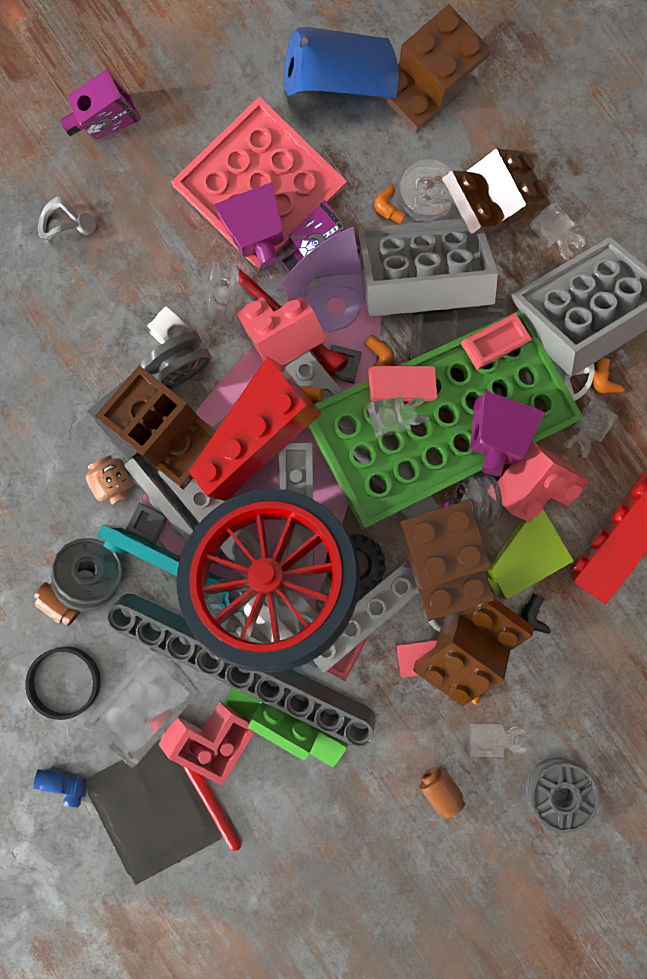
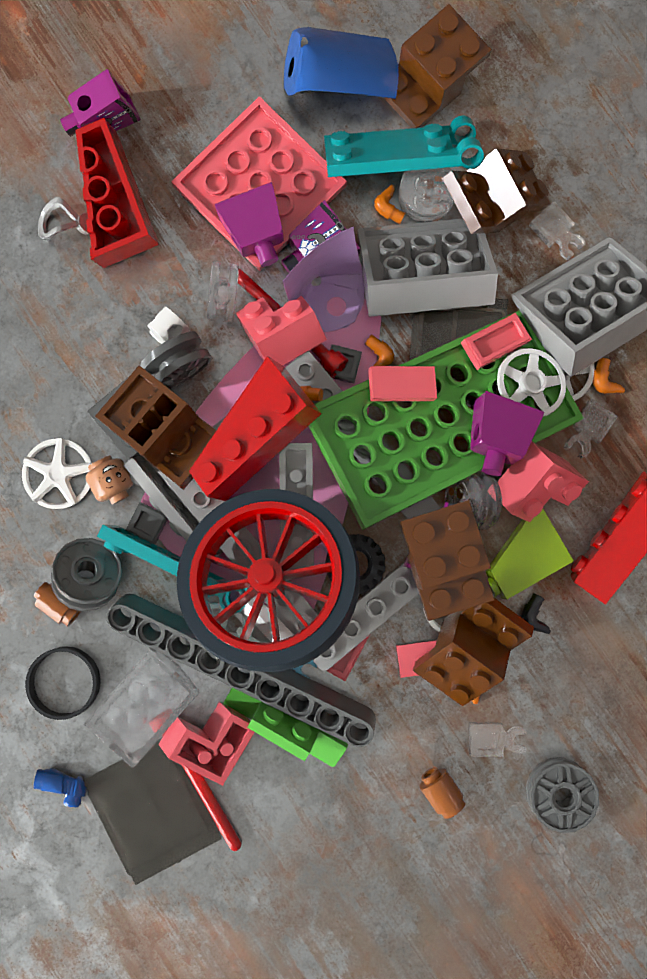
(55, 473): none -> white wheel
(115, 208): none -> red wedge
(393, 417): clear plate -> none
(401, 149): none -> teal hinge
(533, 380): none -> white wheel

